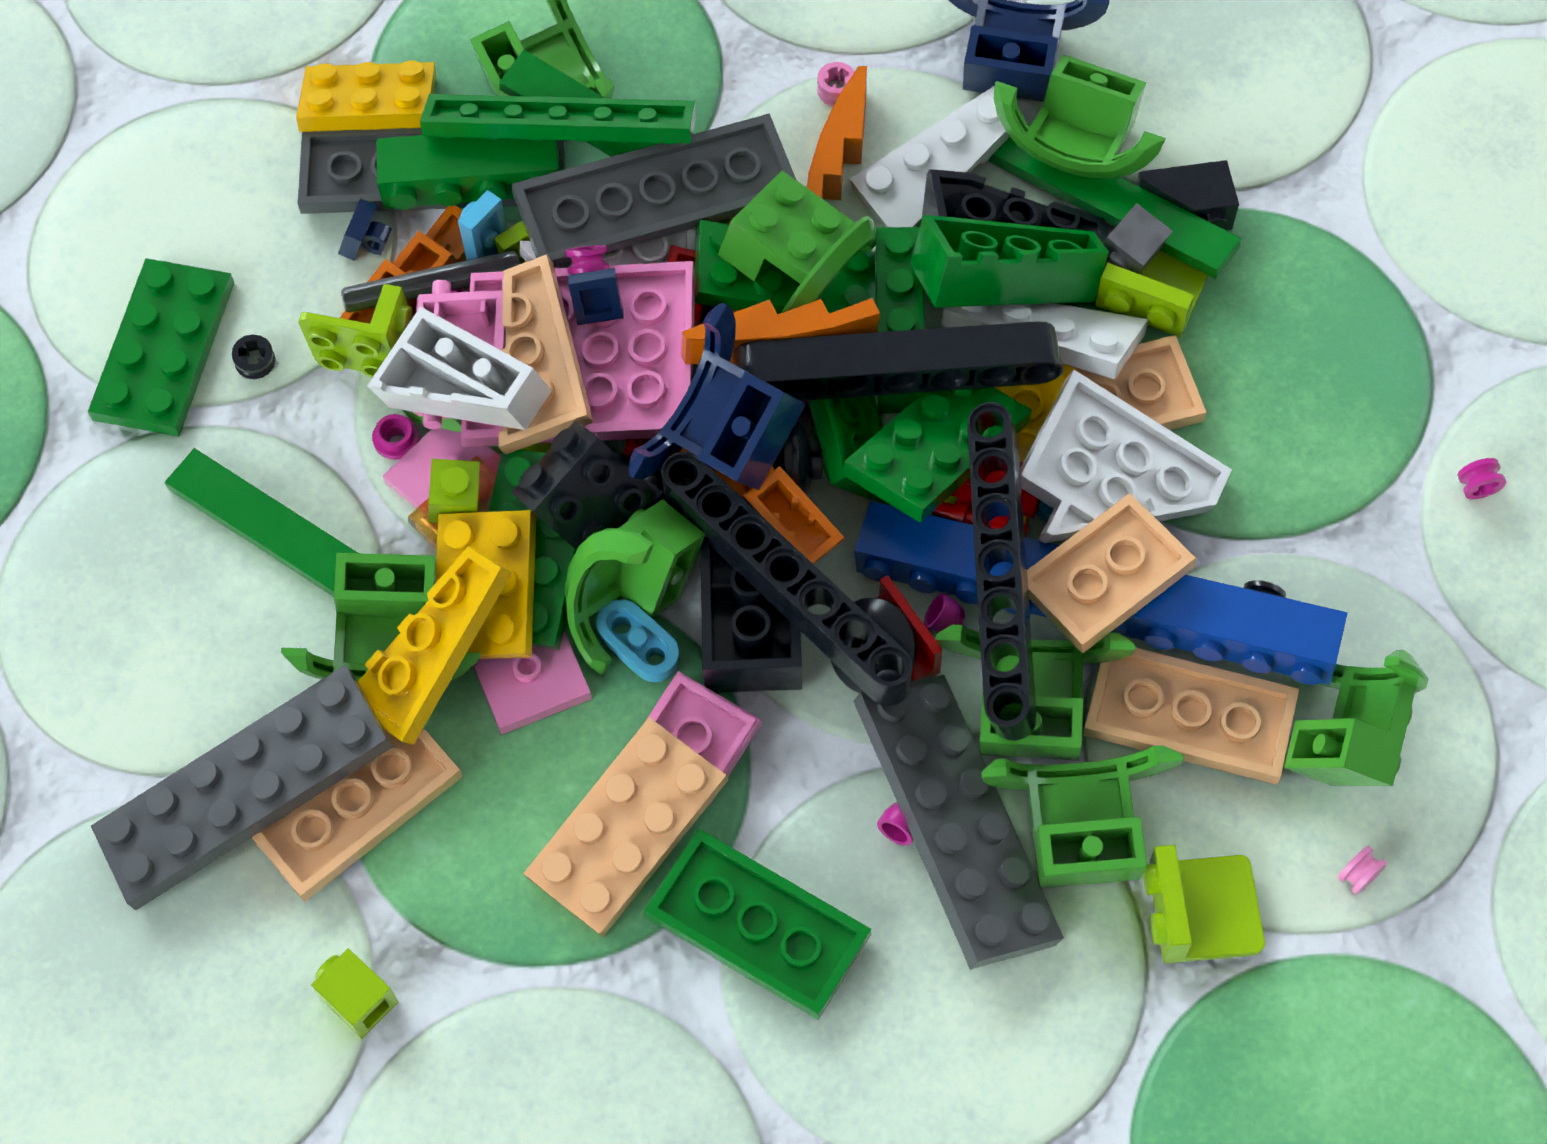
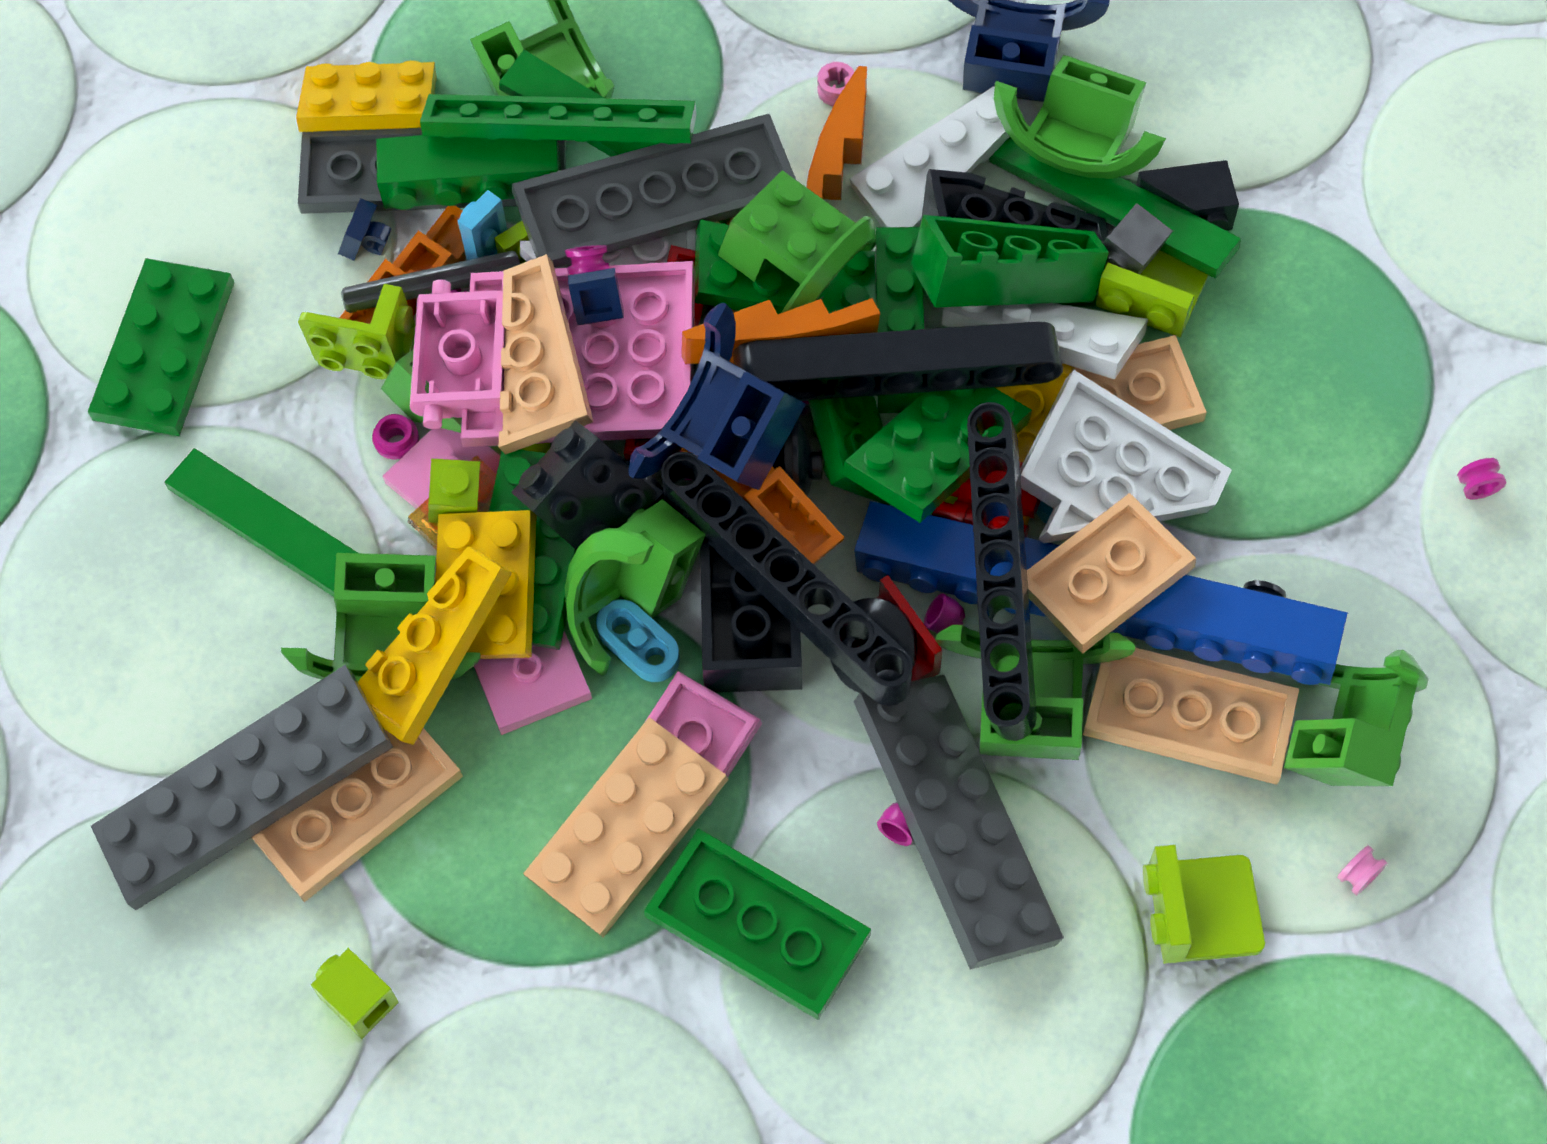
(251, 343): black bush -> none
(457, 376): white wedge -> none
(1084, 814): bright green piece -> none

